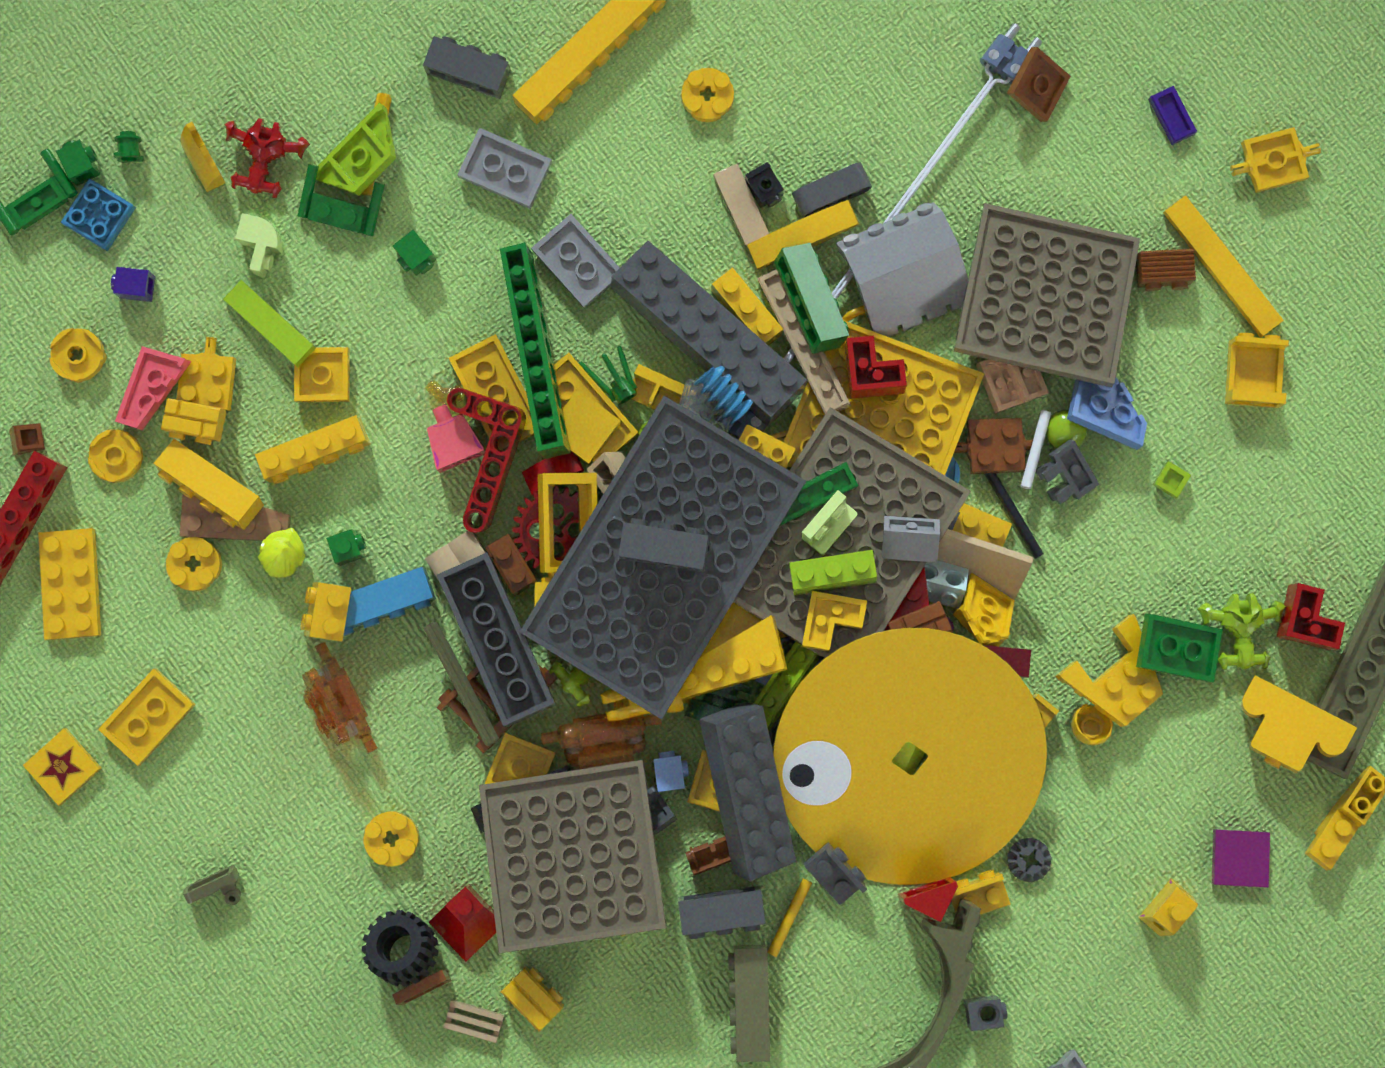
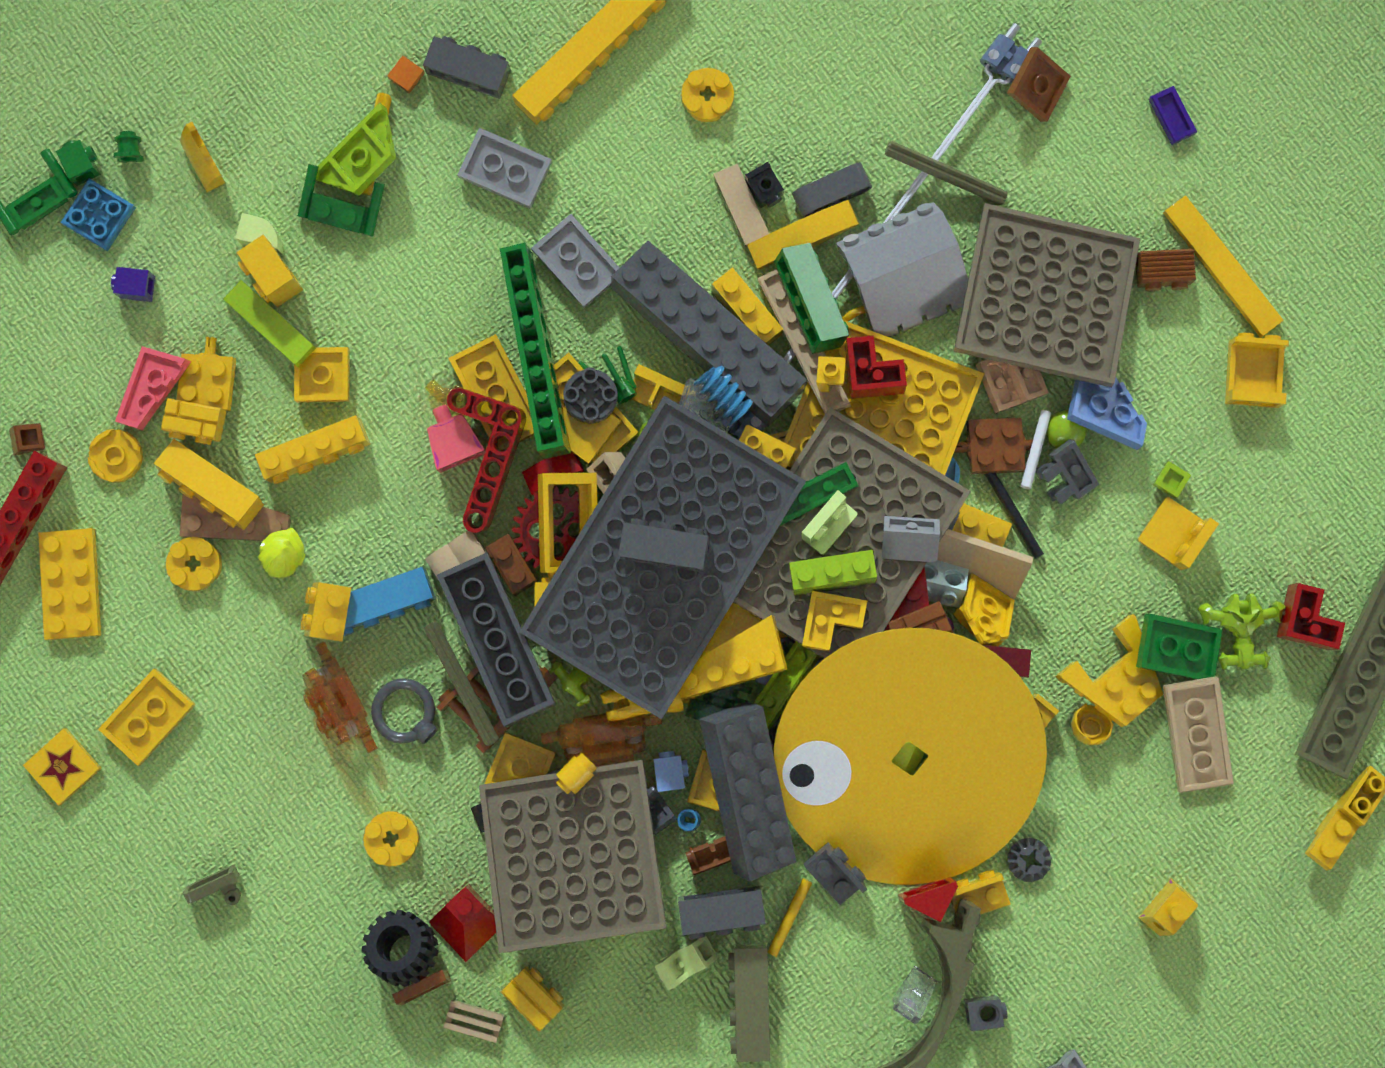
(92, 356): yellow plate -> none
(264, 146): red piece -> none
(272, 276): none -> yellow brick
(346, 547): green brick -> none
(406, 74): none -> orange tile
(414, 254): green brick -> none
(423, 730): none -> dark grey piece
(575, 774): none -> yellow brick
(590, 396): none -> dark grey tile
(685, 961): none -> yellowish green brick
(687, 826): none -> dark azure hinge
(830, 372): none -> yellow bracket
(914, 995): none -> clear slope
(946, 173): none -> olive axle
(1176, 533): none -> yellow bracket
(1198, 734): none -> tan tile
(1240, 858): magenta tile -> none
(1275, 159): yellow plate -> none
(1292, 726): yellow brick -> none

